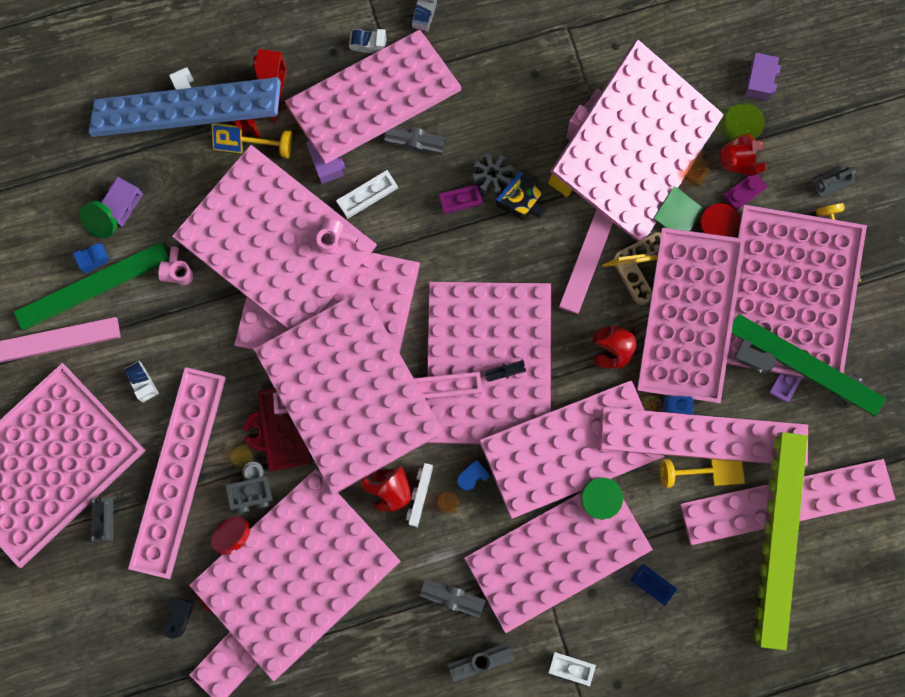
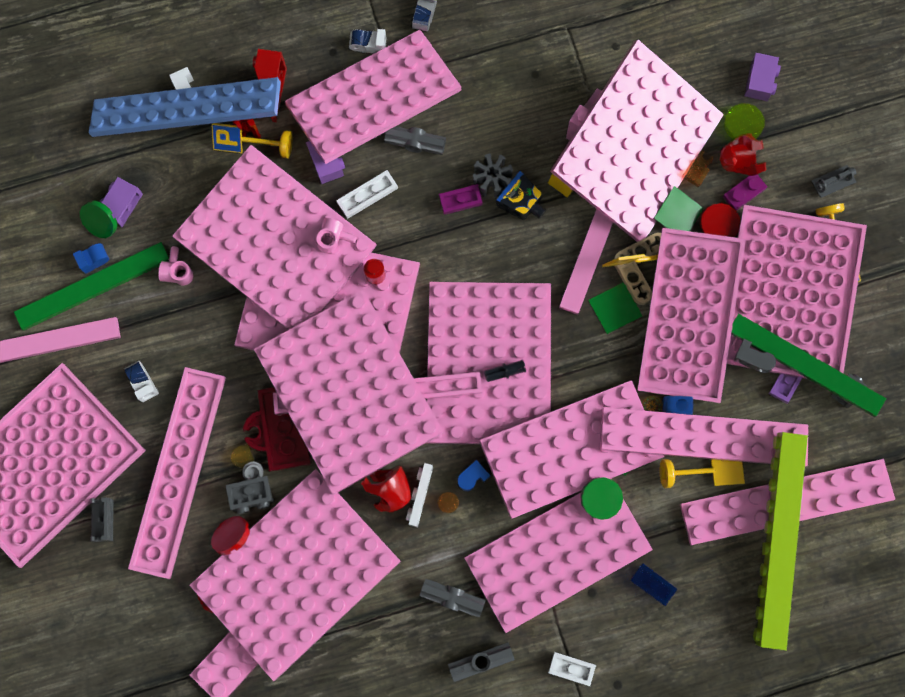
(179, 617): black leg -> none
(374, 271): none -> red brick
(615, 308): none -> green piece
(618, 342): red piece -> none

